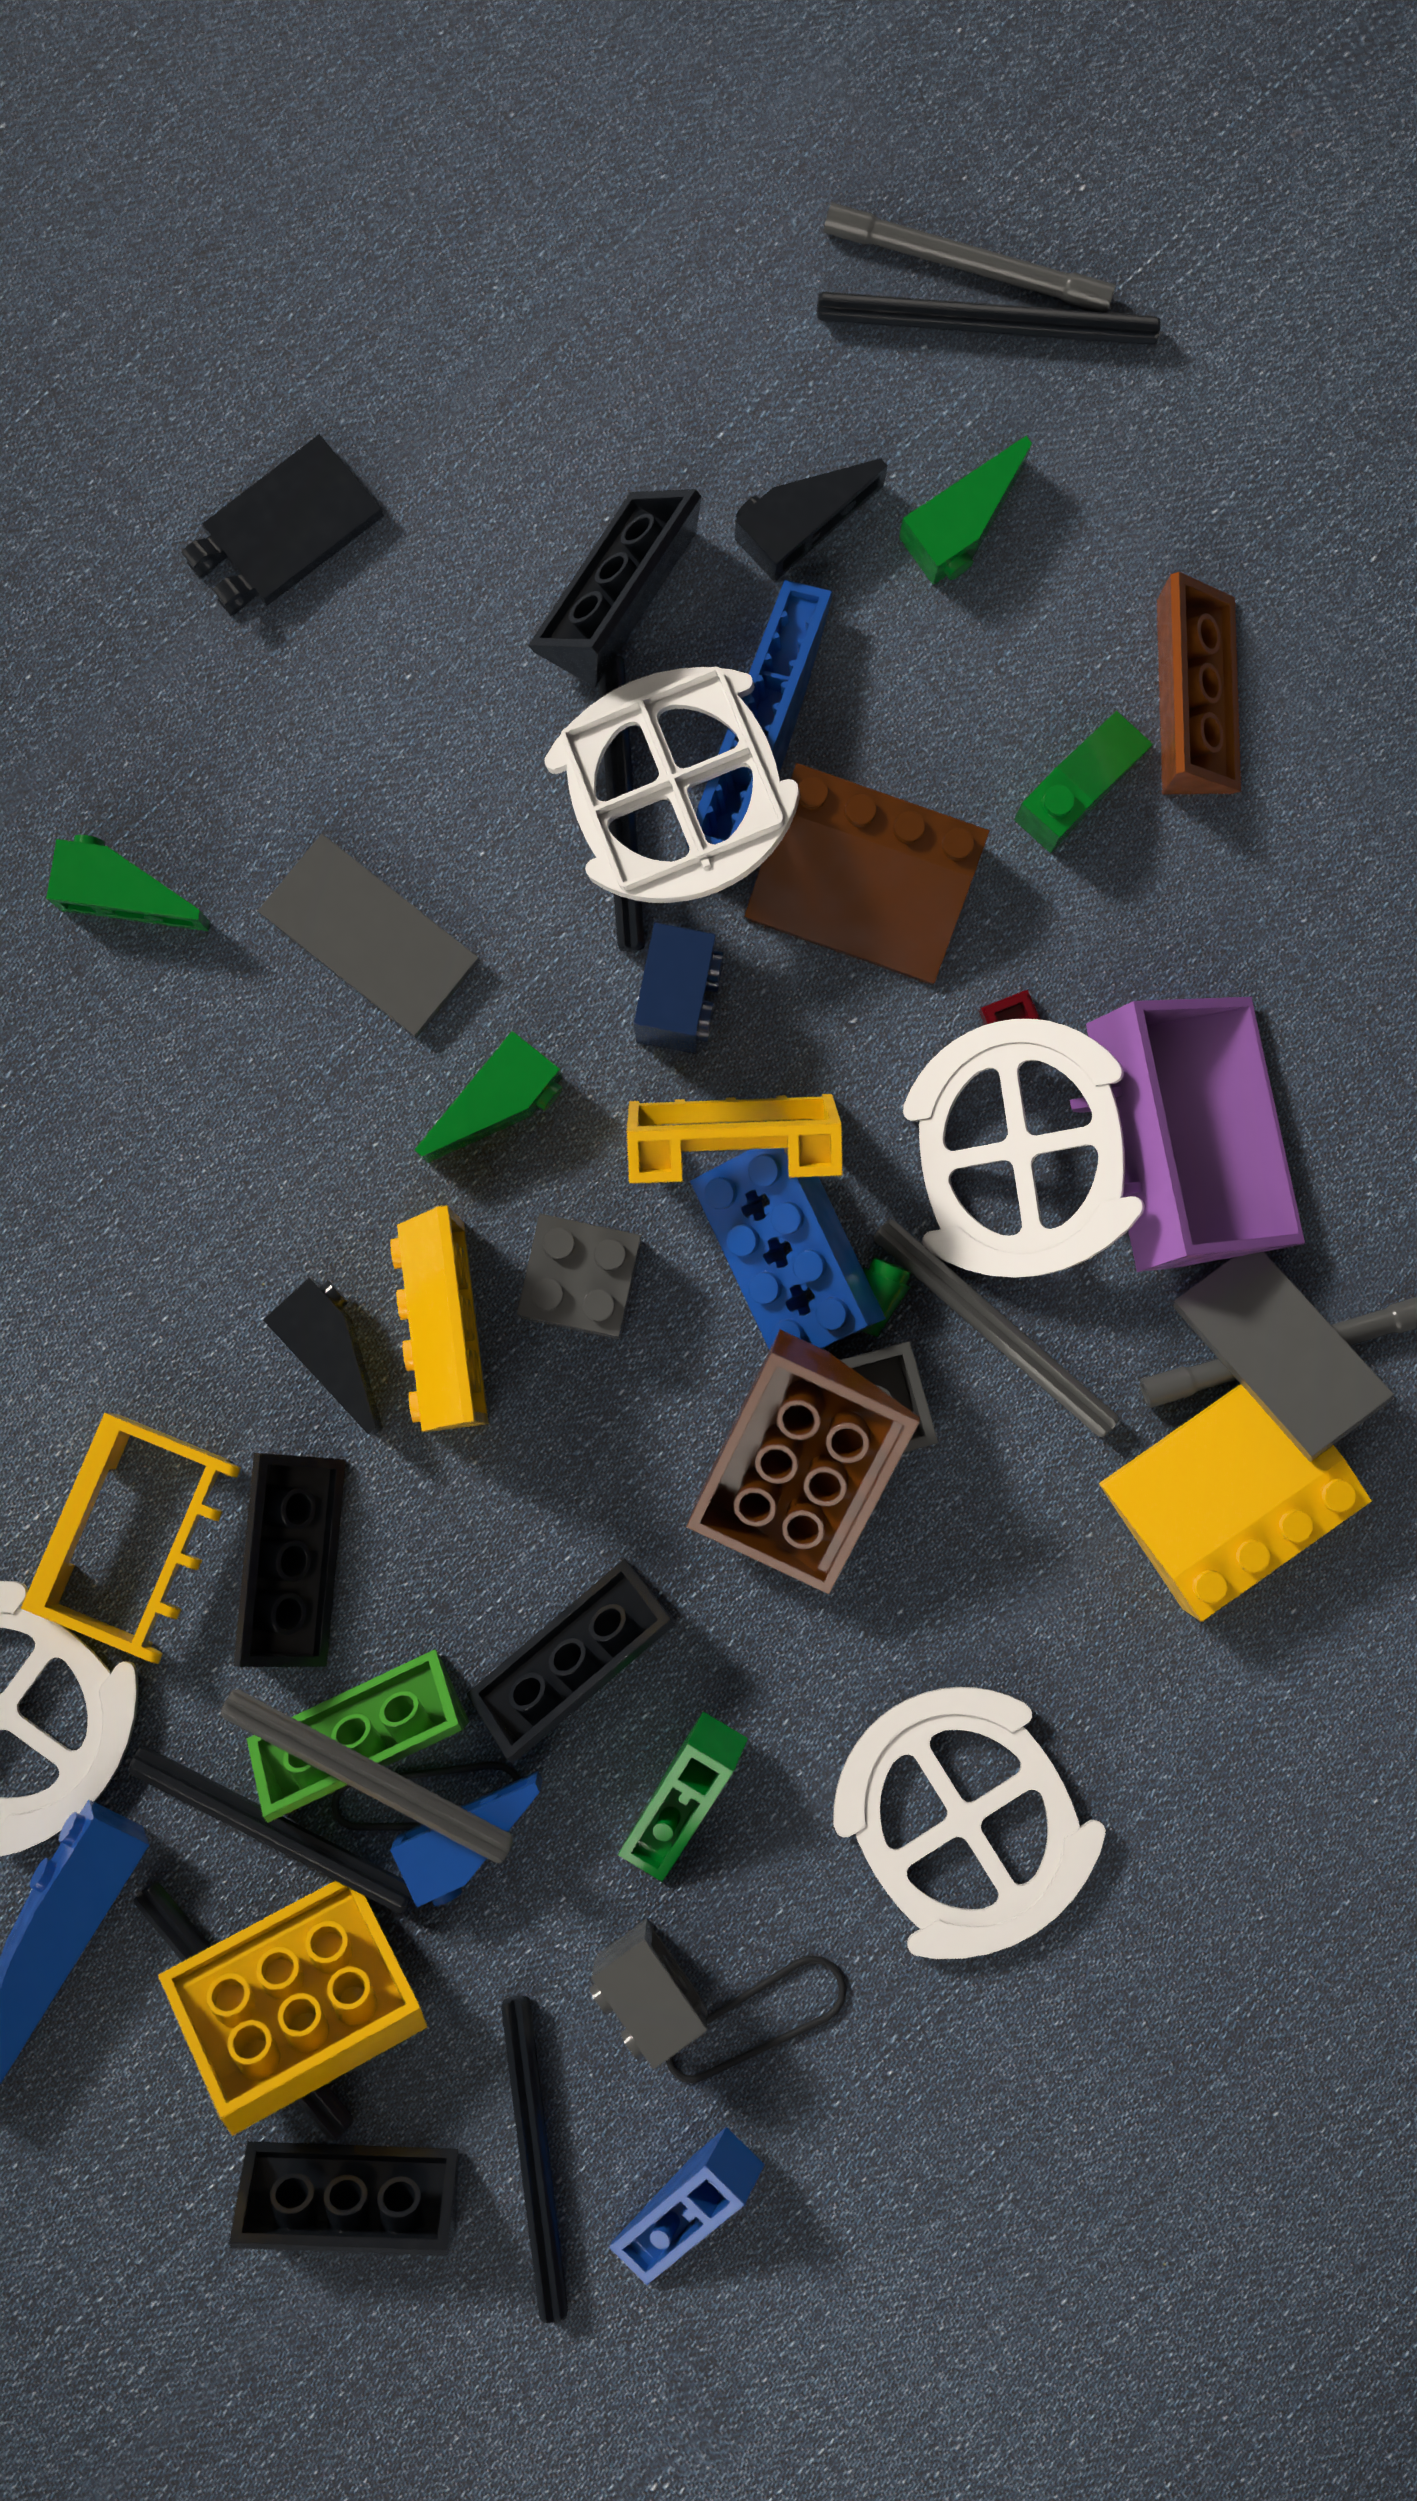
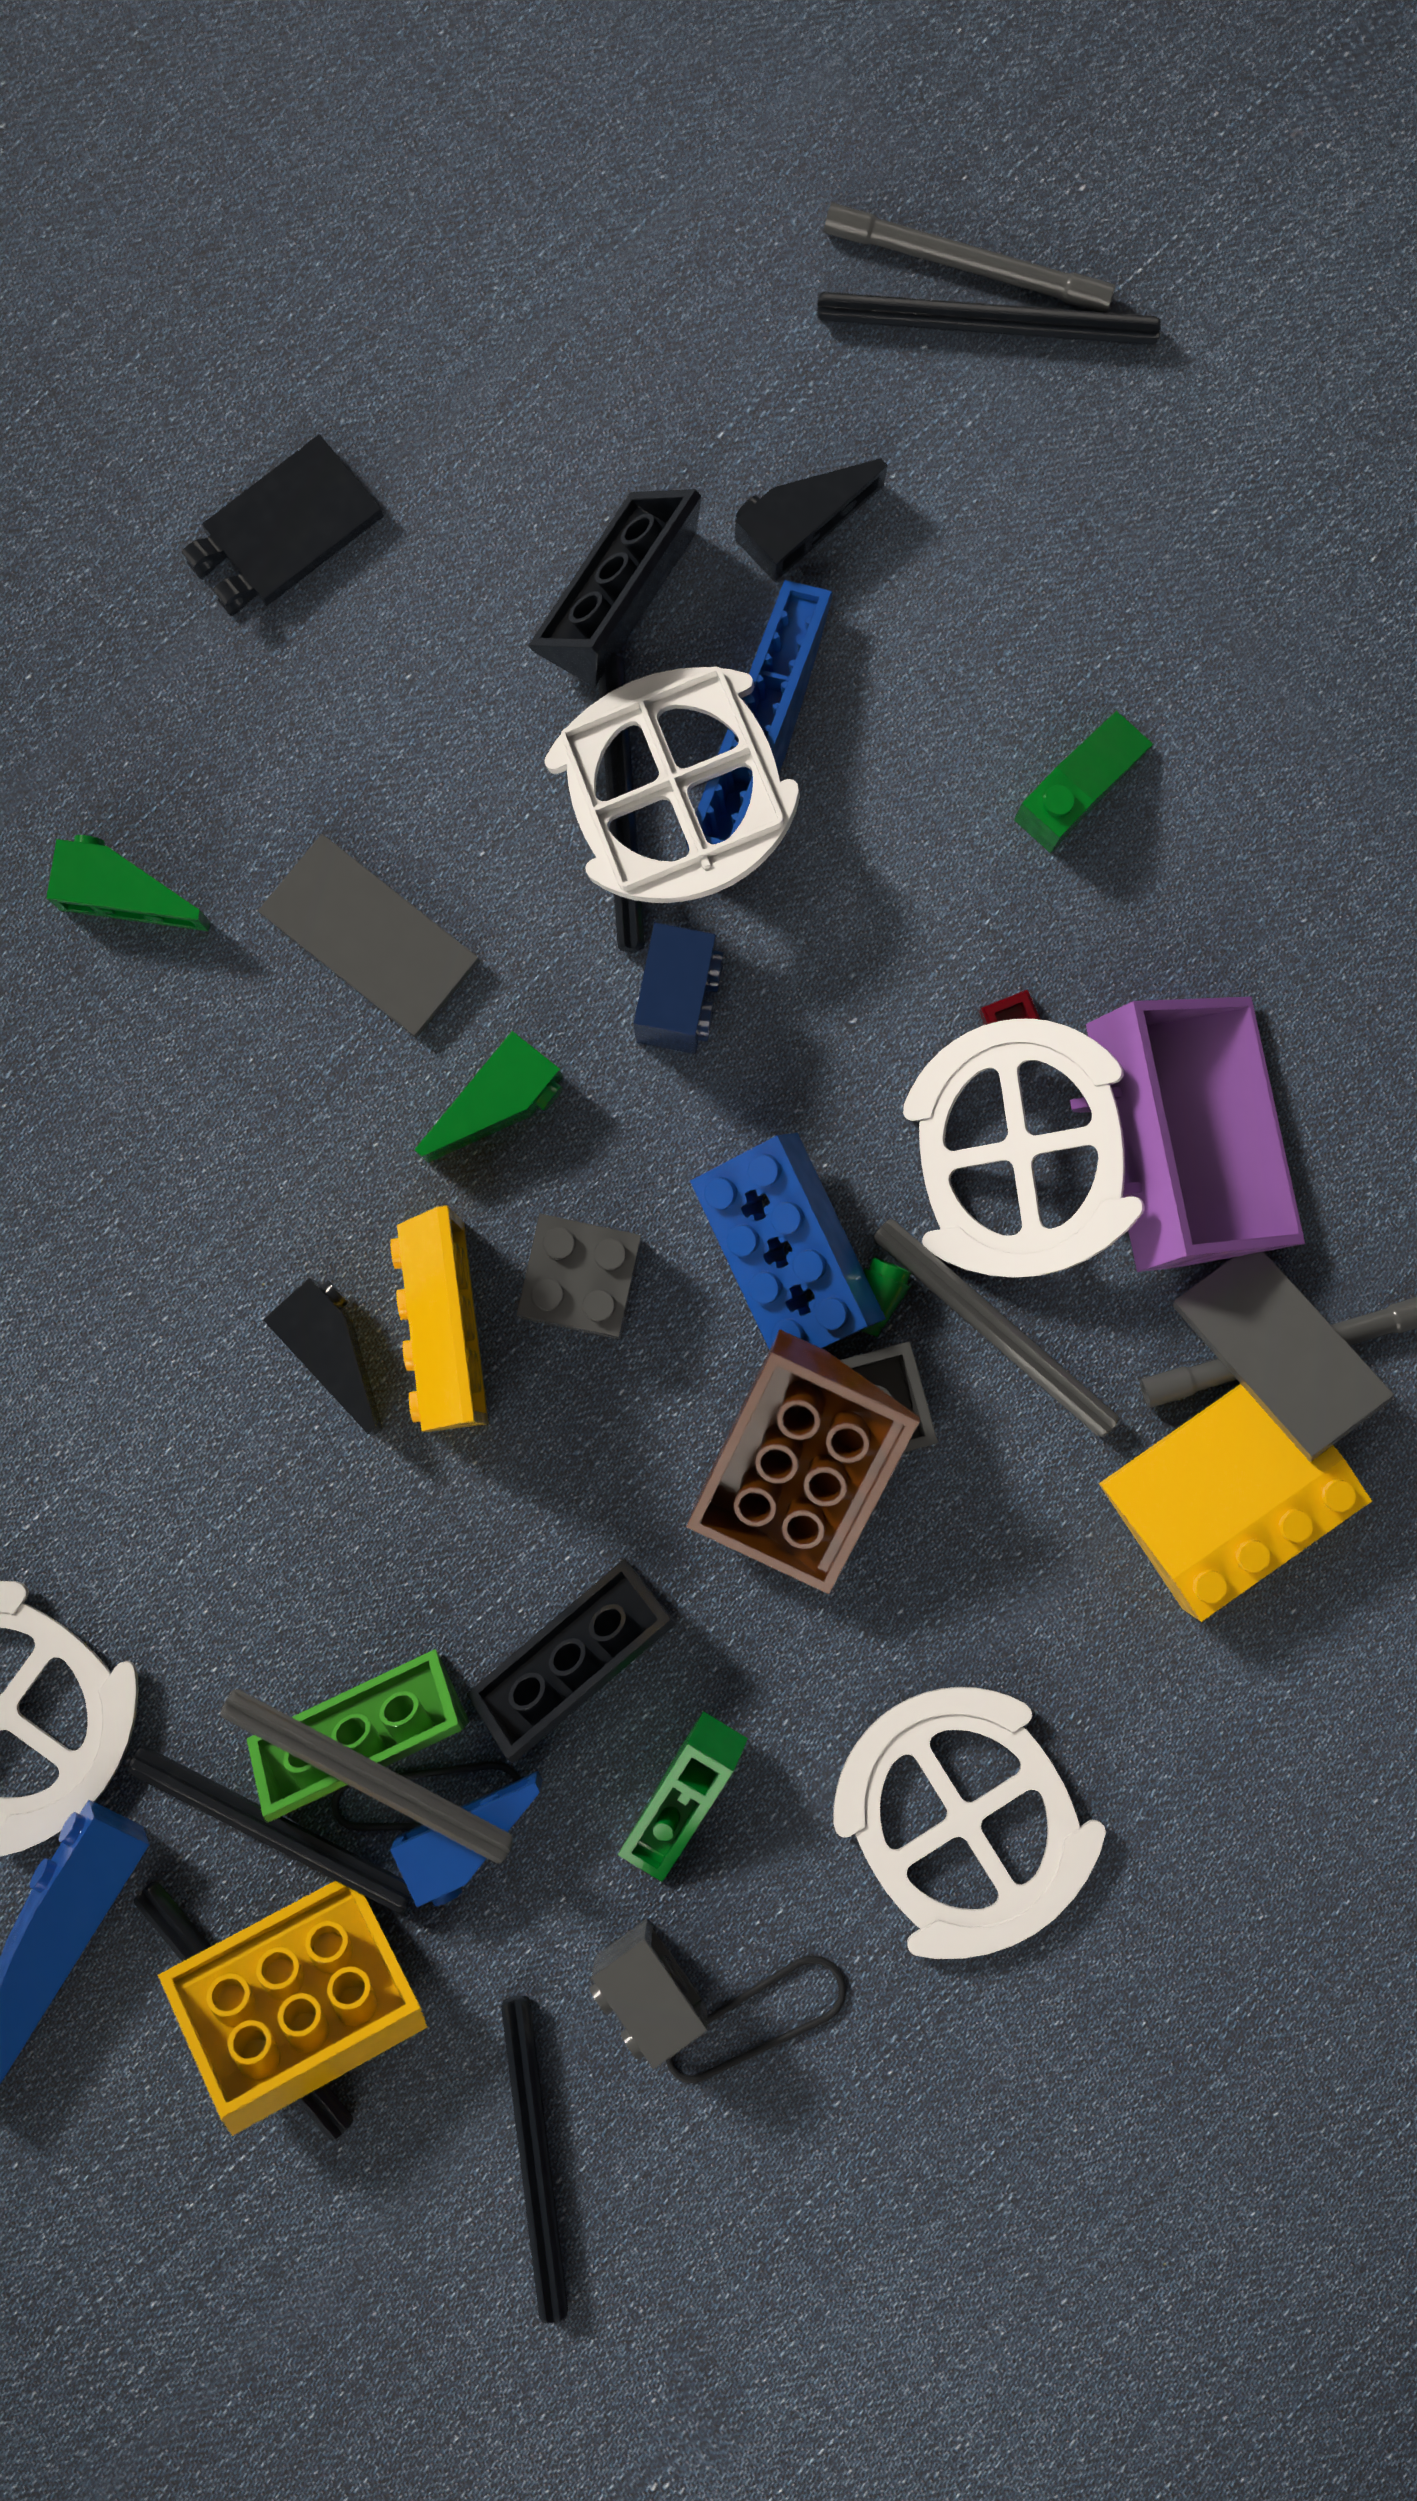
(55, 1565): yellow hinge -> none
(289, 1561): black slope -> none
(346, 2199): black slope -> none
(689, 2206): blue slope -> none
(811, 1144): yellow hinge -> none
(868, 875): reddish brown slope -> none
(954, 523): green slope -> none
(1198, 688): dark orange slope -> none

